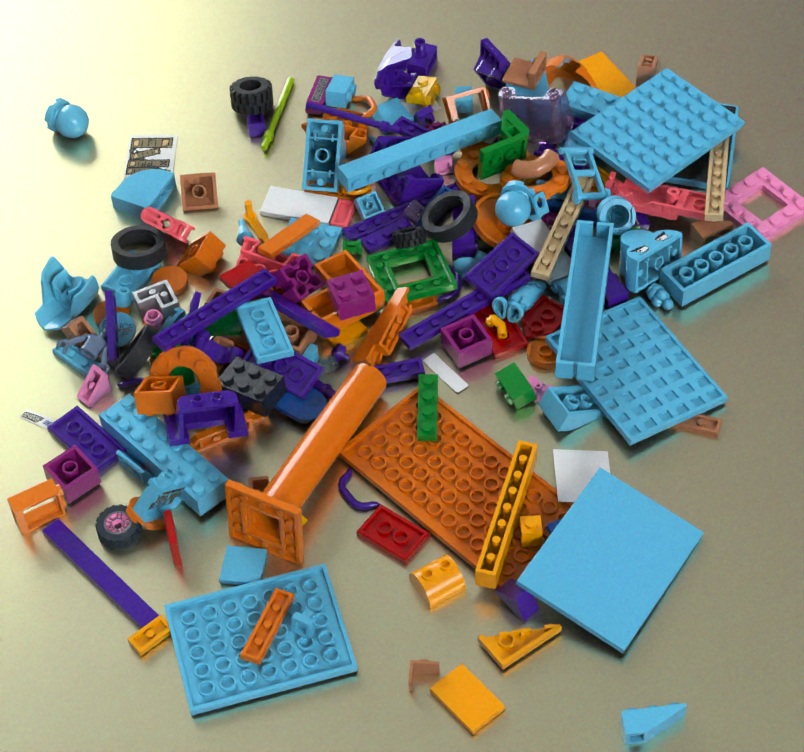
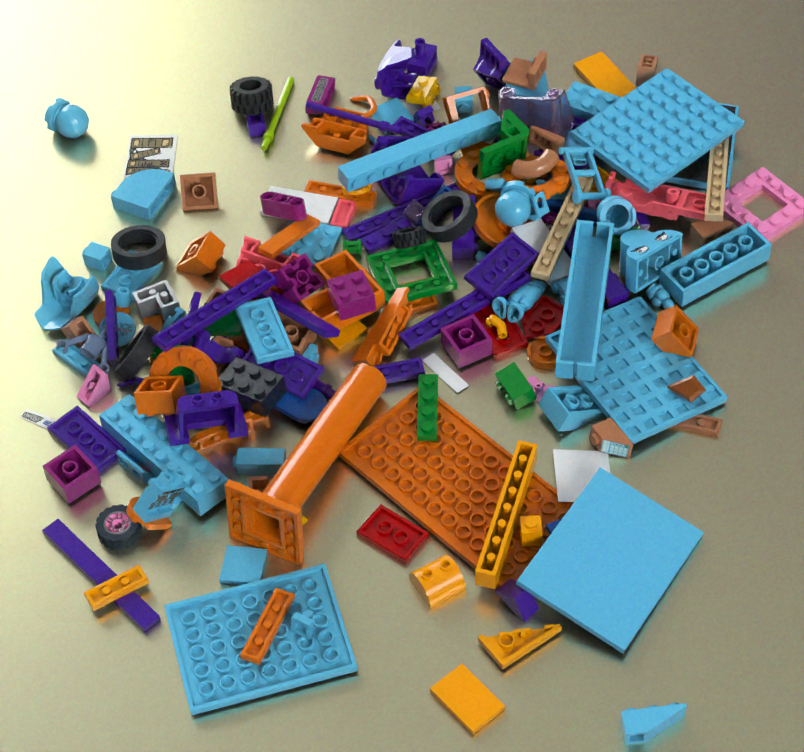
(42, 515): orange window -> none
(97, 256): none -> medium azure brick
(116, 587): none -> light orange tile
(150, 635): light orange plate -> none
(154, 319): bright pink cone -> none
(156, 219): coral piece -> none
(172, 538): red tile -> none
(174, 275): orange tile -> none
(243, 231): medium azure cone -> none
(251, 219): light orange piece -> none
(259, 461): none -> medium azure brick
(283, 206): none -> magenta beam
(323, 154): medium azure brick -> none
(329, 363): clear light blue tile -> none
(339, 352): dark purple tile -> none
(340, 91): medium azure brick -> none
(349, 497): dark purple animal -> none
(368, 205): medium azure piece -> none
(422, 667): nougat bracket -> none
(454, 293): dark purple animal -> none
(464, 265): medium azure brick -> none
(495, 184): none -> medium azure bar
(555, 140): none -> nougat slope
(568, 68): orange animal -> none
(610, 439): none -> nougat slope
(675, 332): none -> orange slope
(688, 388): none -> dark orange piece

